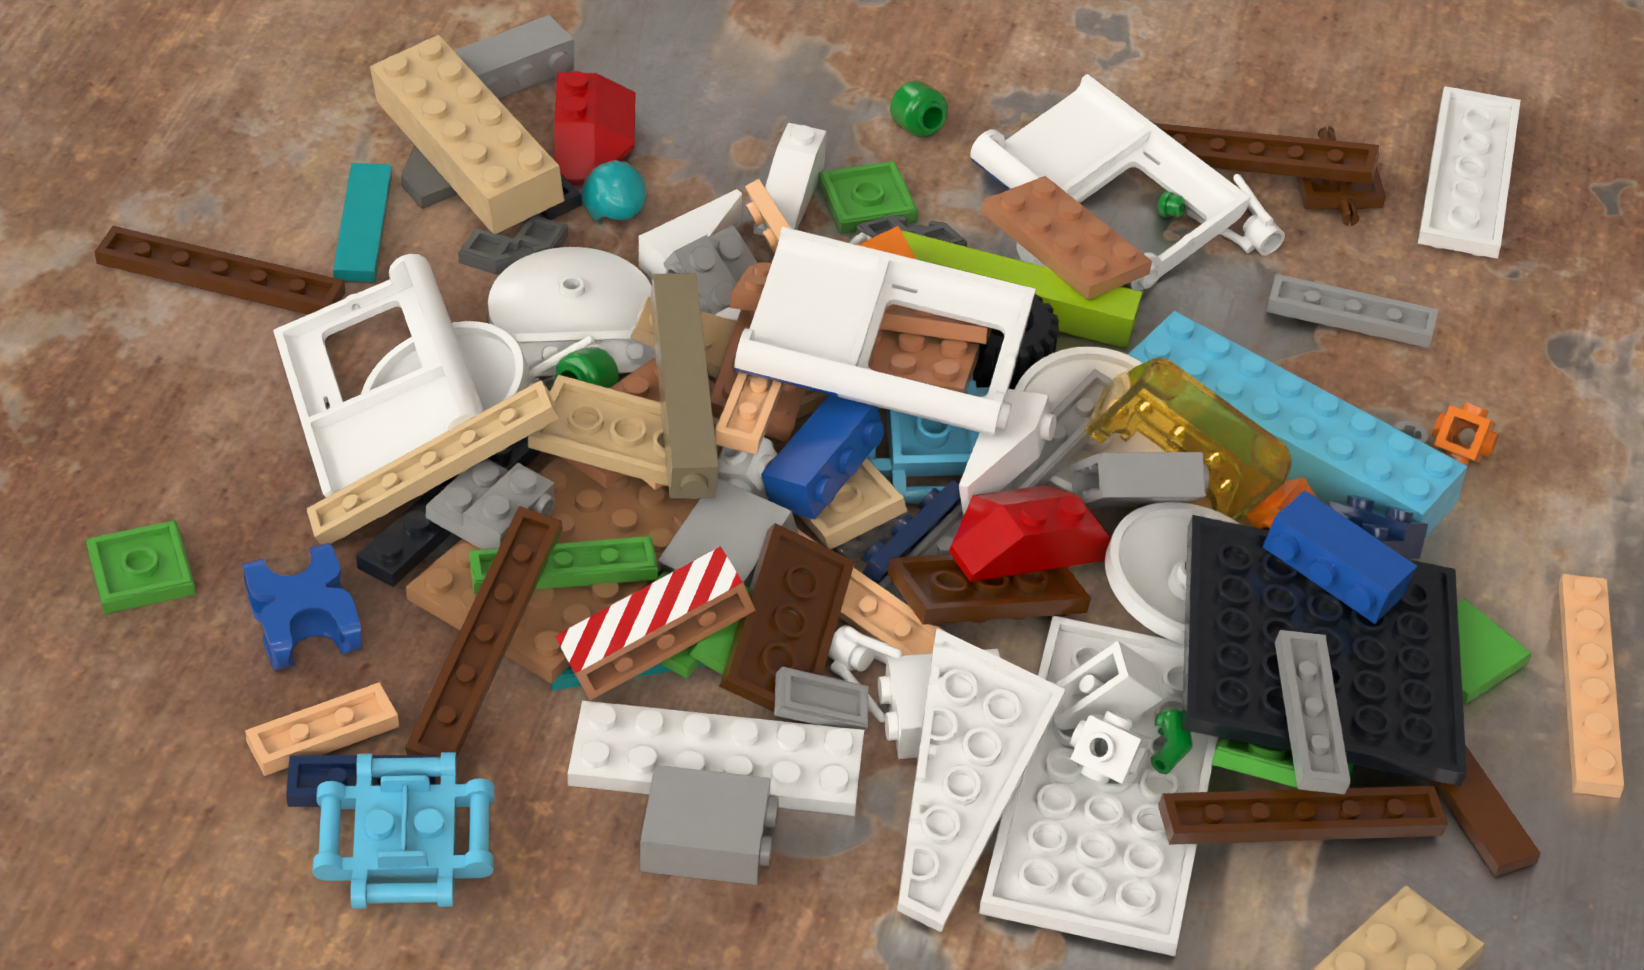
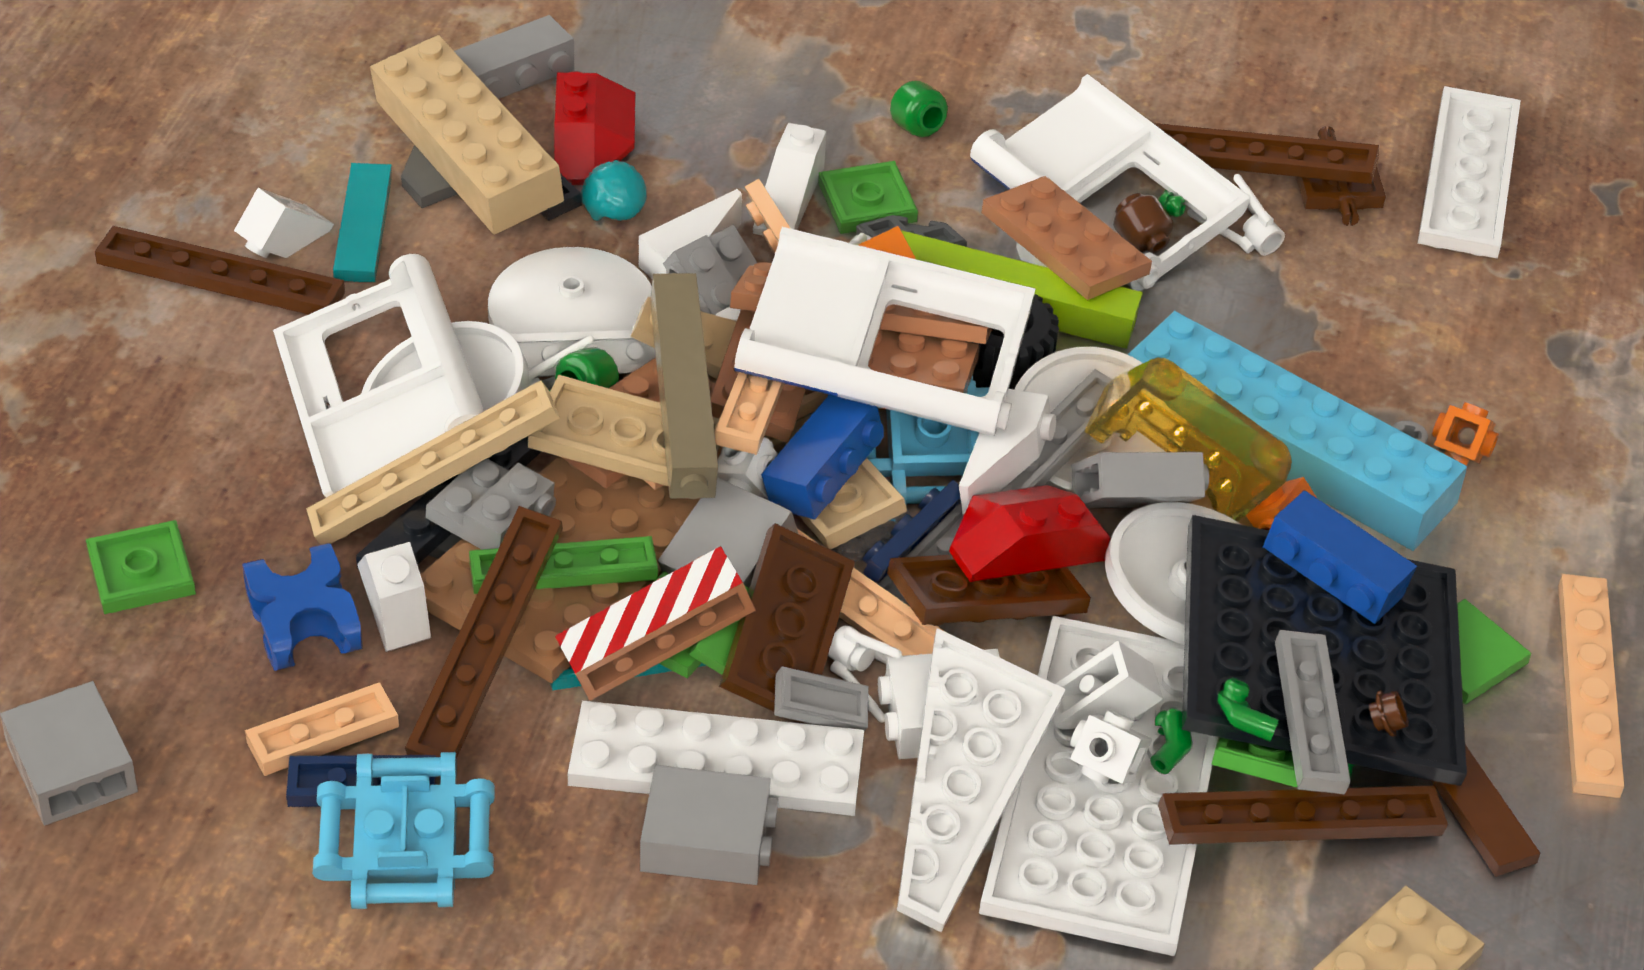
(68, 752): none -> light grey brick
(279, 225): none -> white slope
(396, 596): none -> white slope
(497, 252): dark grey tile -> none
(1143, 222): none -> reddish brown head
(1239, 713): none -> green arm
(1352, 310): light grey plate -> none
(1388, 712): none -> reddish brown plate
(1393, 528): dark blue plate -> none

